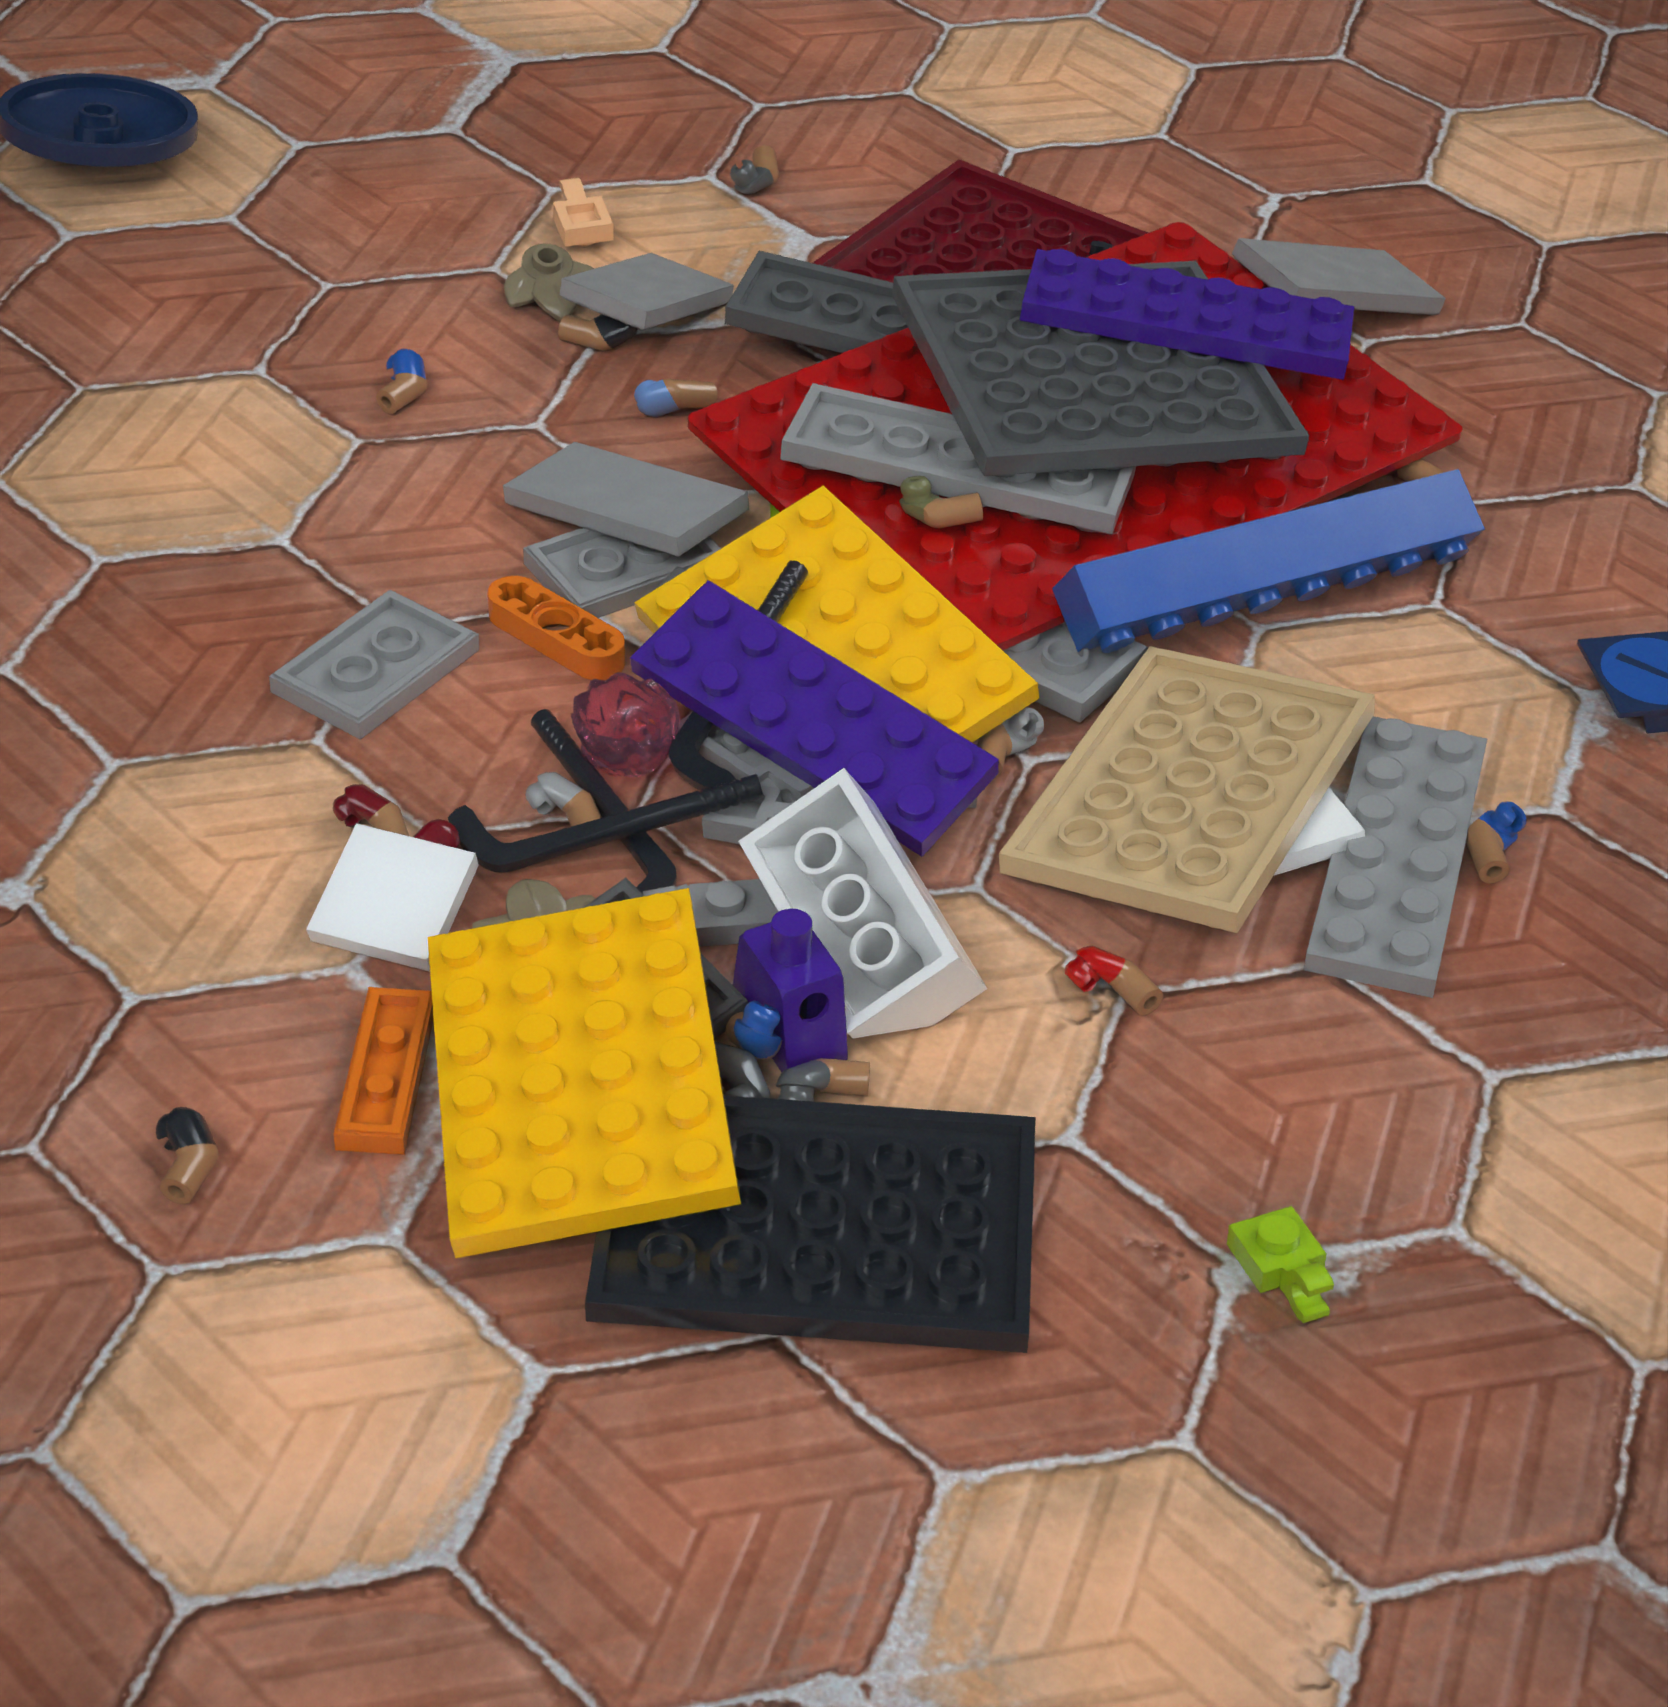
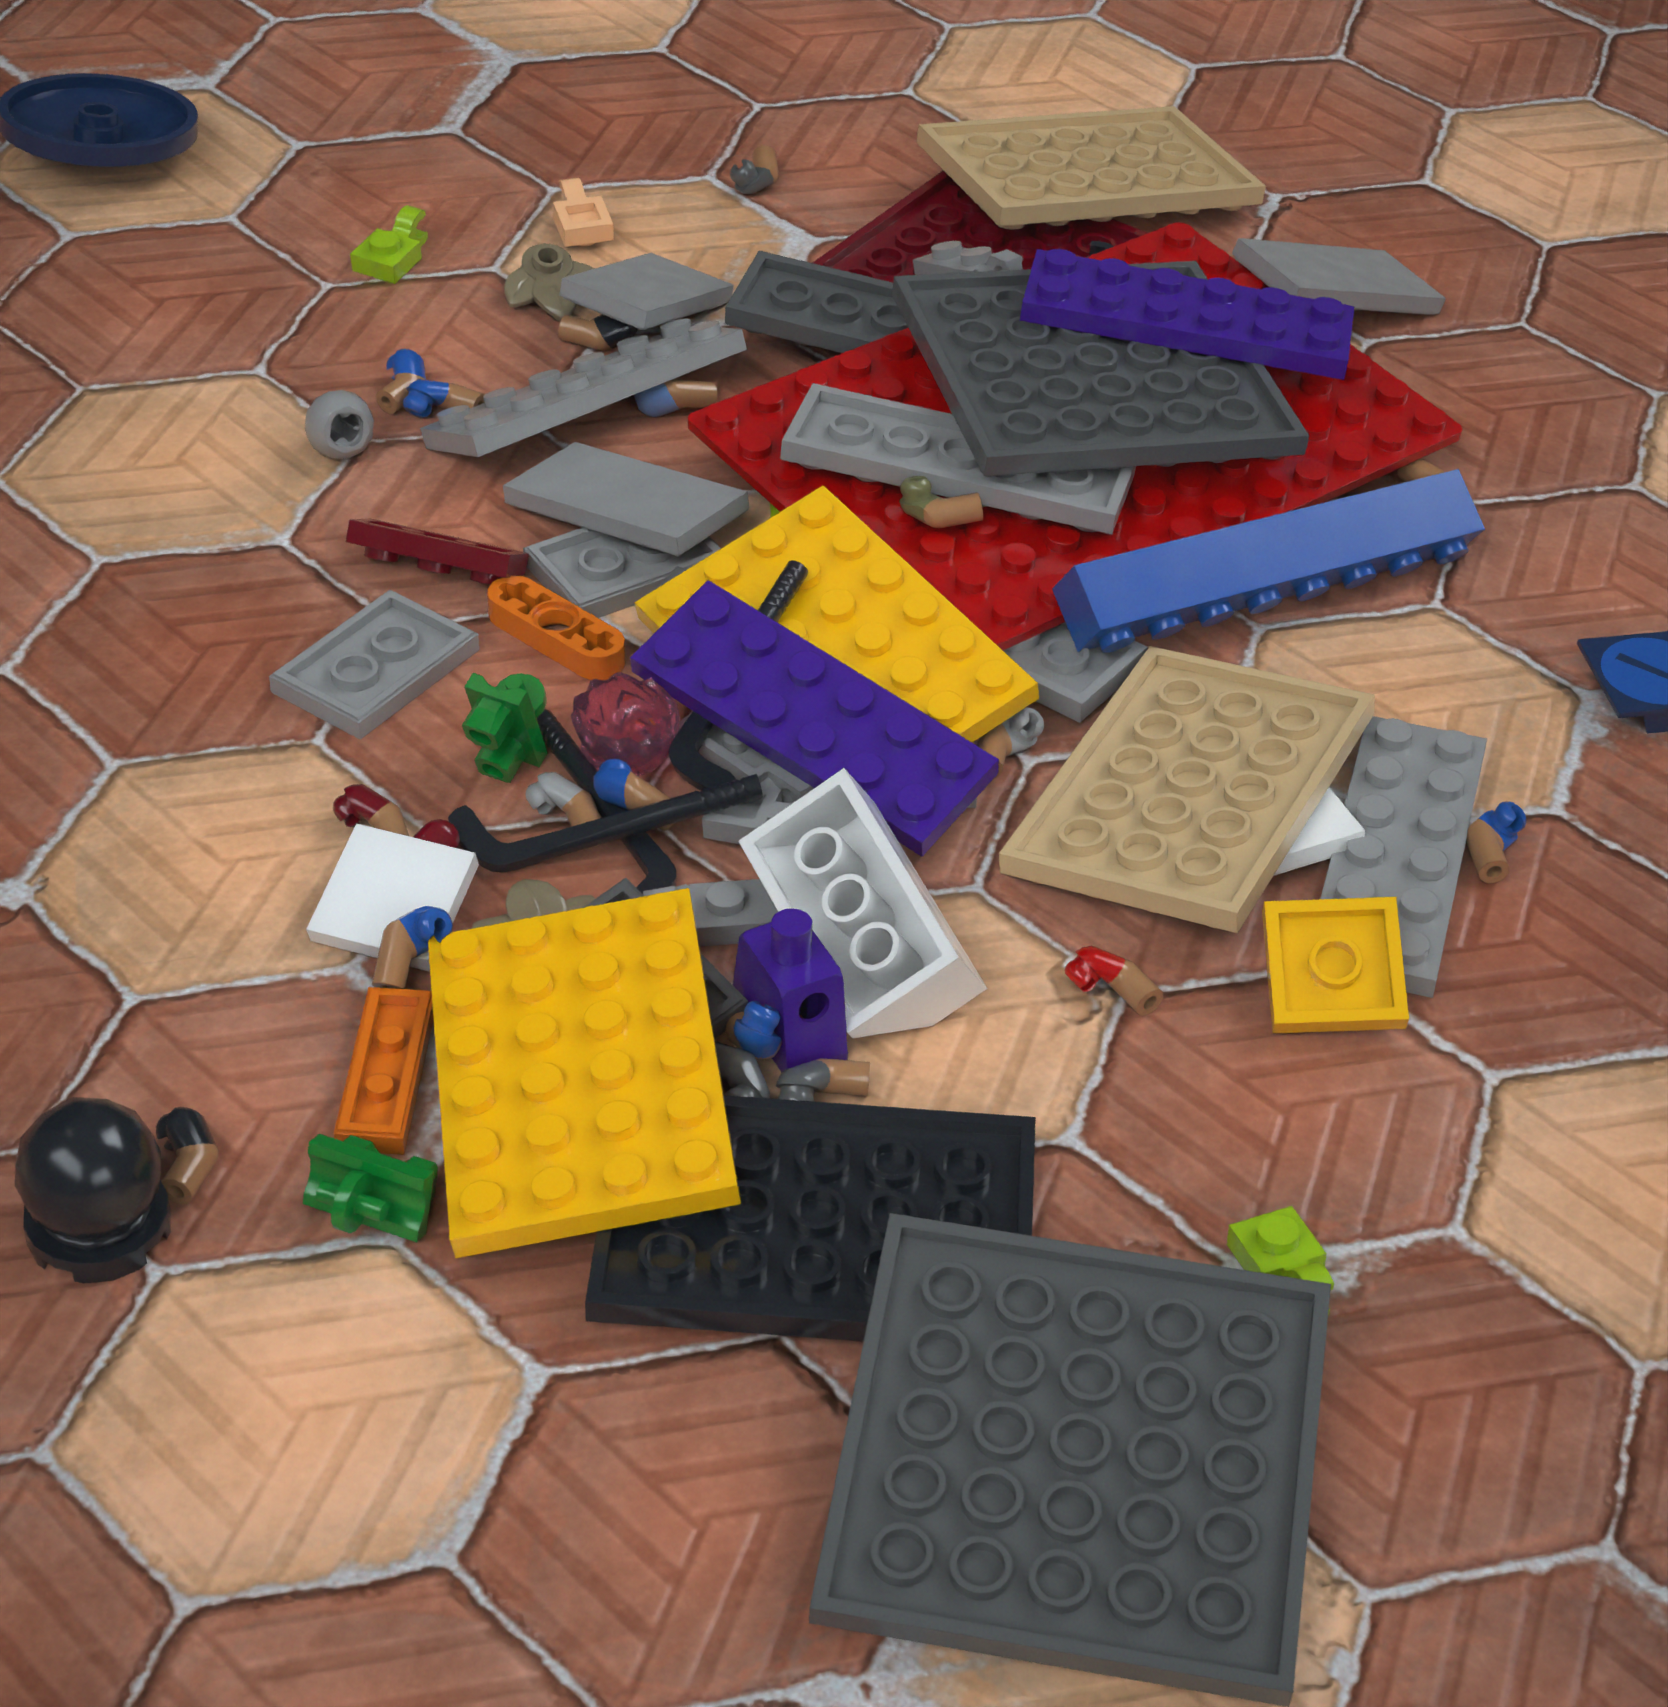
(91, 1189): none -> black tile
(339, 424): none -> light grey piece
(369, 1187): none -> green hips
(392, 253): none -> lime plate
(405, 940): none -> arm
(435, 550): none -> dark red plate
(441, 394): none -> blue arm
(505, 724): none -> green hips
(588, 386): none -> light grey plate
(621, 787): none -> arm
(953, 258): none -> light grey hinge
(1079, 1460): none -> dark grey plate
(1089, 166): none -> tan plate
(1334, 965): none -> yellow plate

